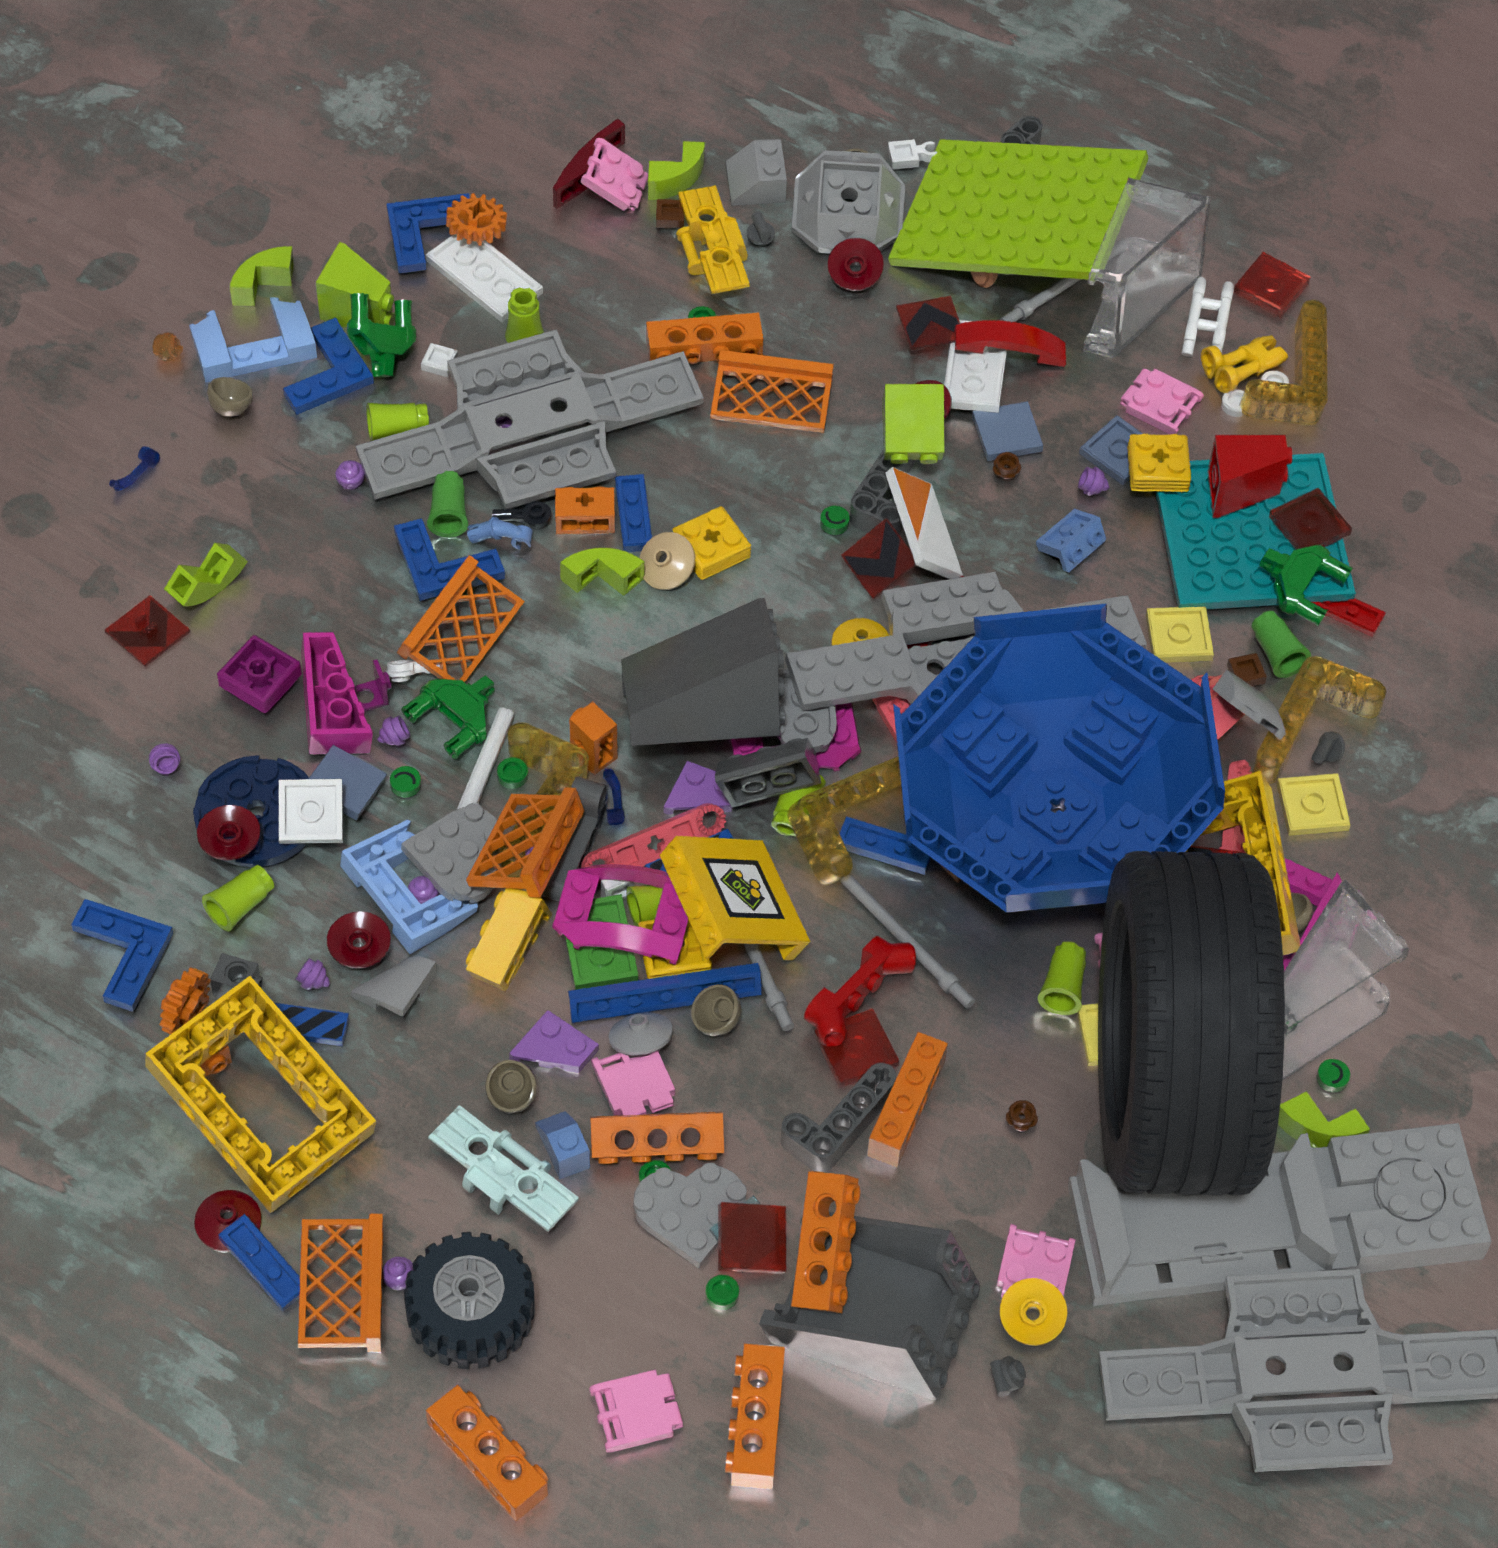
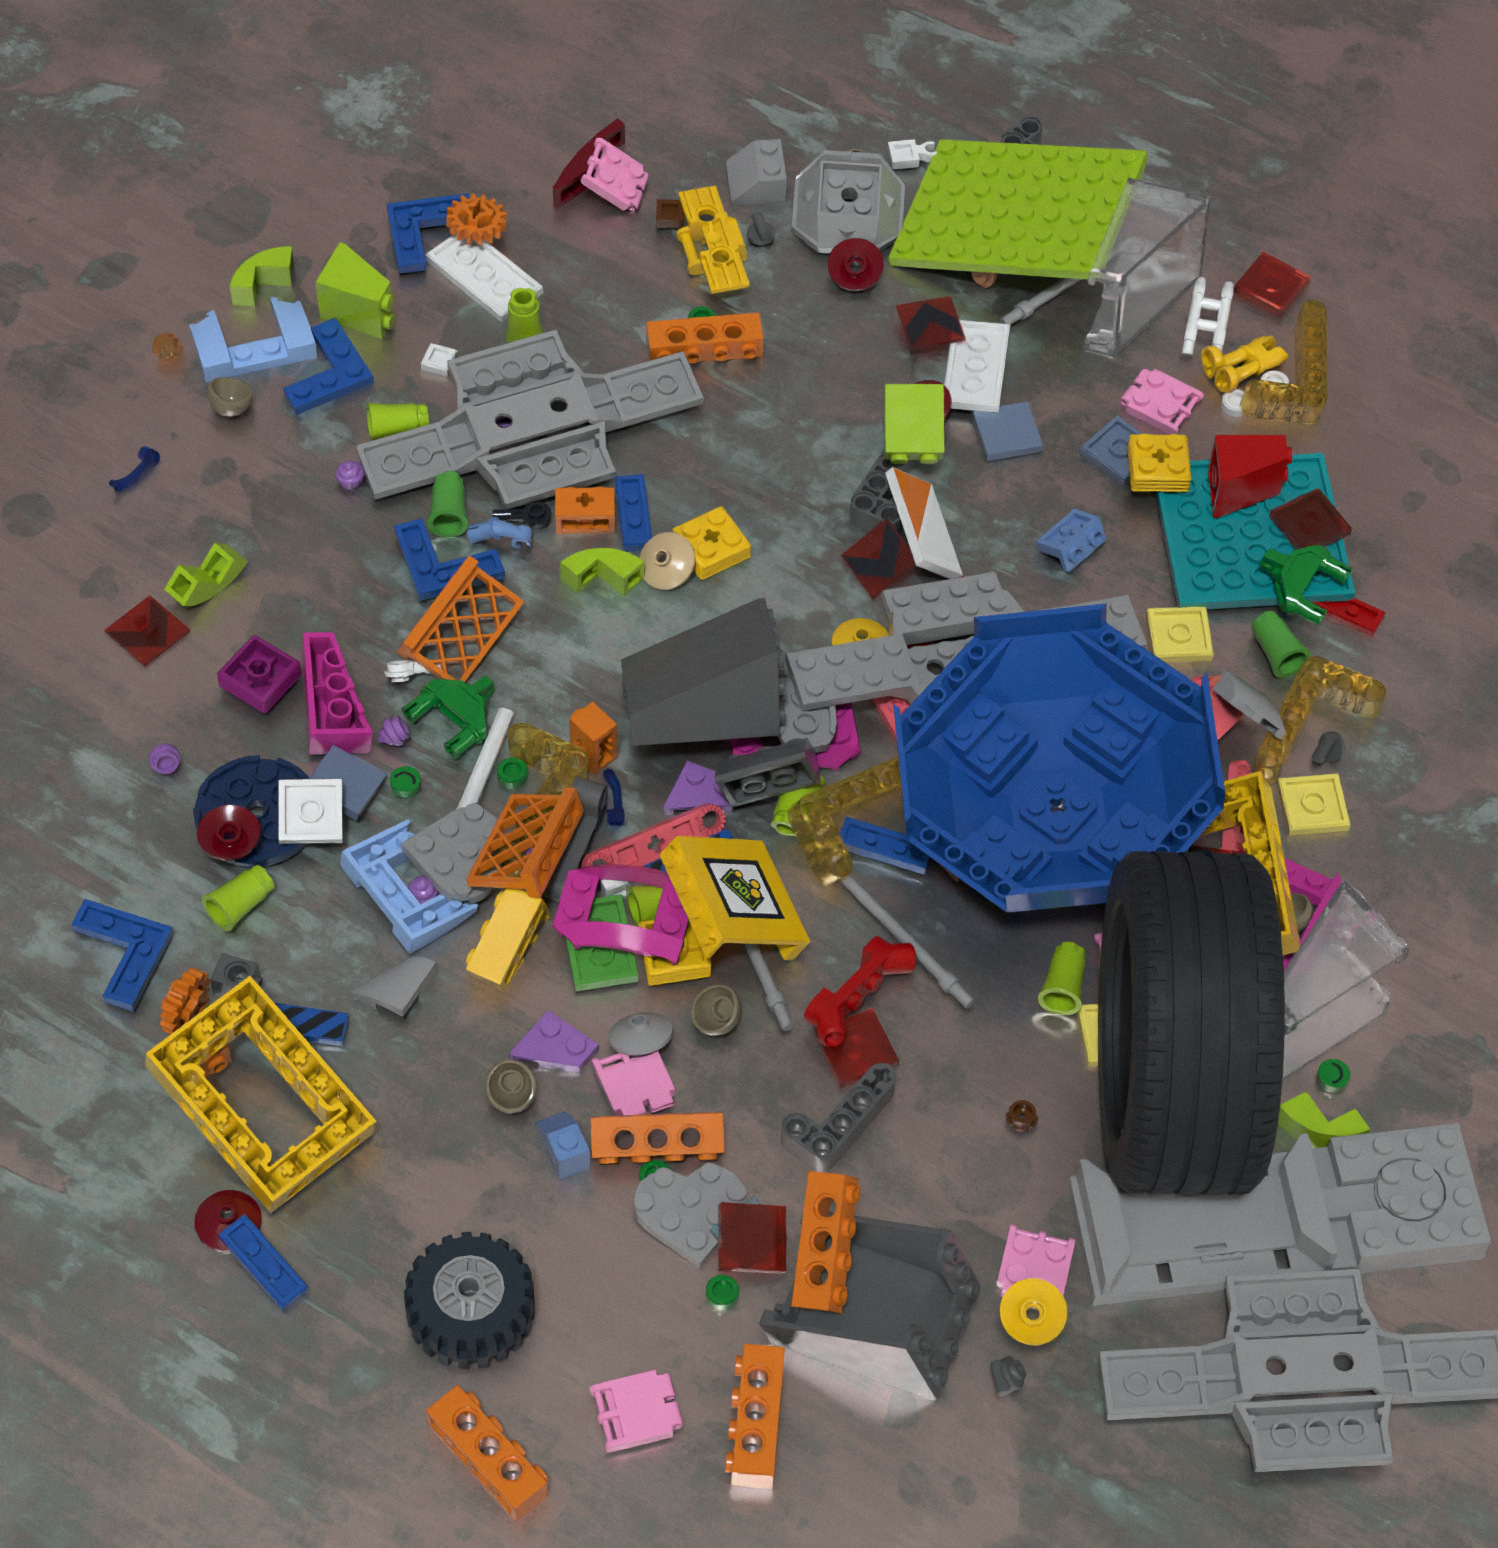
(312, 975): medium lavender plate -> none
(354, 929): dark red dish -> none
(370, 1290): orange fence -> none
(377, 687): magenta bracket -> none
(381, 340): green connector -> none
(396, 1271): medium lavender plate -> none
(498, 1174): light aqua piece -> none
(659, 992): blue plate -> none
(671, 177): lime brick -> none
(778, 370): orange fence -> none
(834, 520): green tile -> none
(907, 1099): orange brick -> none
(1007, 460): reddish brown plate -> none
(1010, 336): red slope -> none
(1093, 481): medium lavender plate -> none
(1248, 669): reddish brown plate -> none

